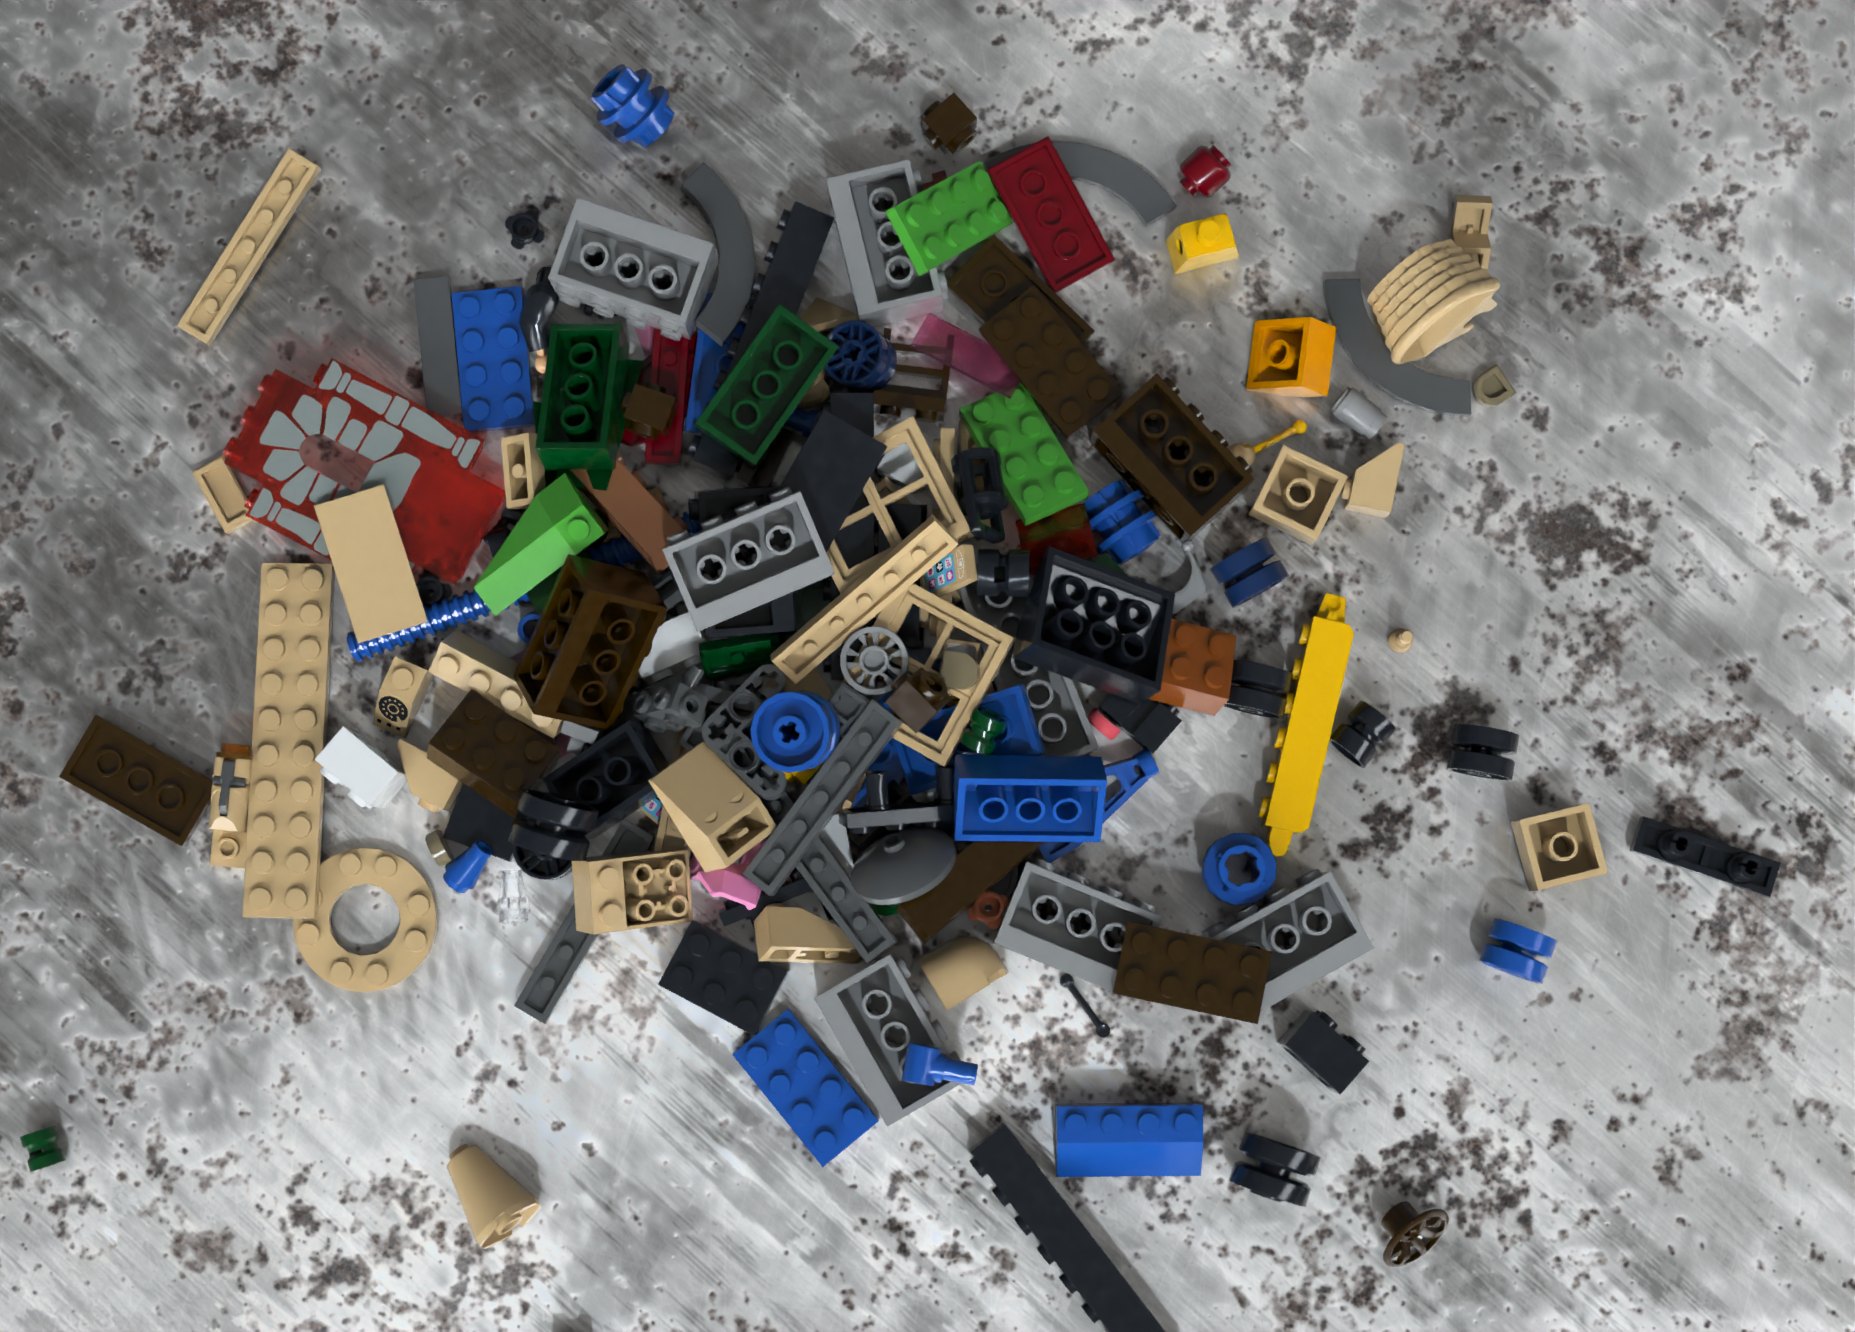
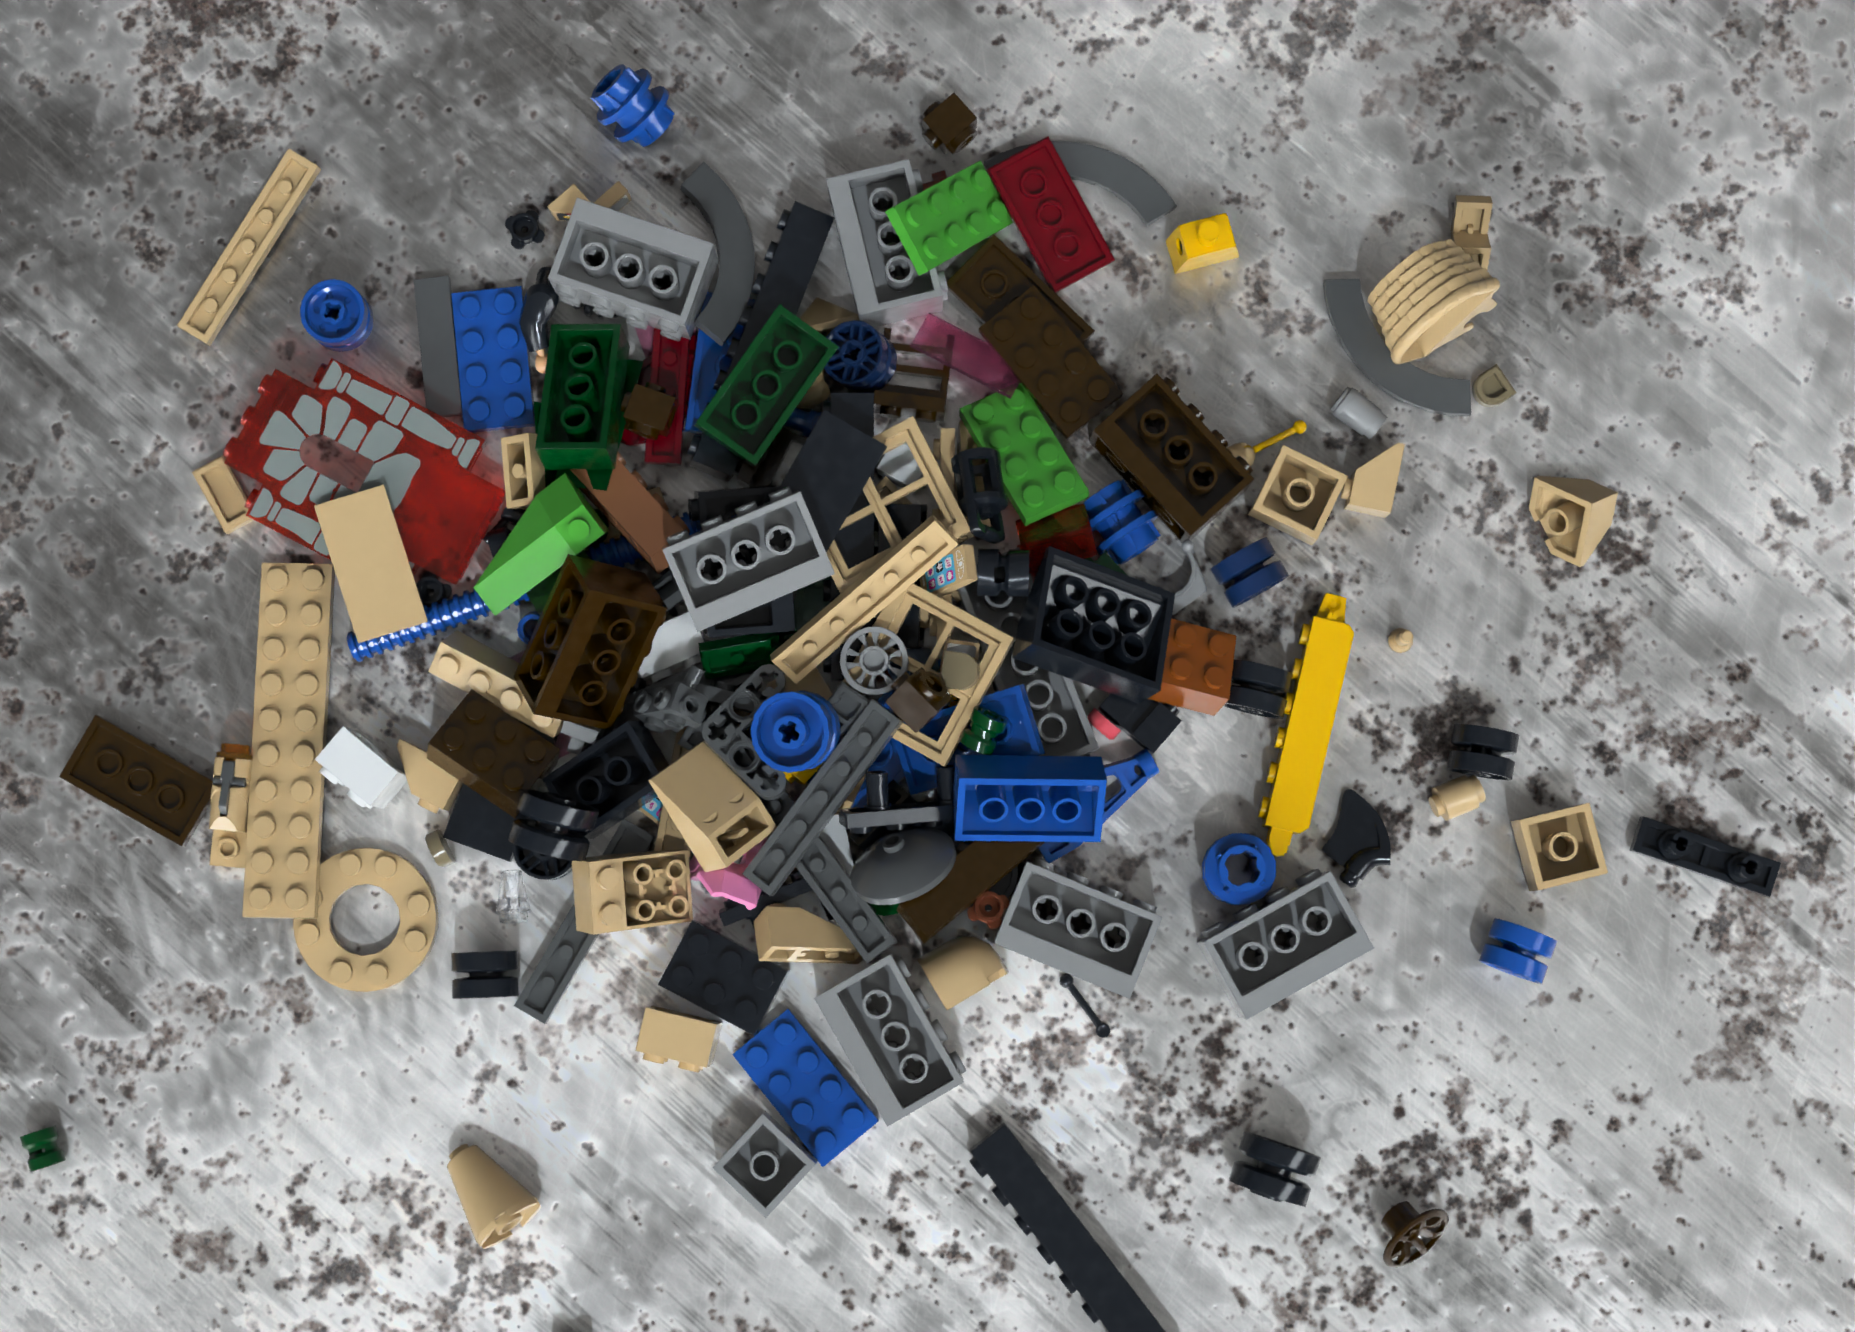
(319, 312): none -> blue wheel
(401, 696): tan slope -> none
(466, 868): blue cone -> none
(485, 974): none -> black wheel
(613, 198): none -> tan slope
(678, 1037): none -> tan brick
(765, 1164): none -> light grey brick
(927, 1065): blue pin -> none
(1129, 1139): blue slope -> none
(1192, 972): dark brown plate -> none
(1205, 171): dark red head -> none
(1291, 357): light orange slope -> none
(1322, 1051): black brick -> none
(1358, 840): none -> black arm
(1362, 733): black wheel -> none
(1457, 797): none -> tan brick
(1572, 514): none -> tan slope

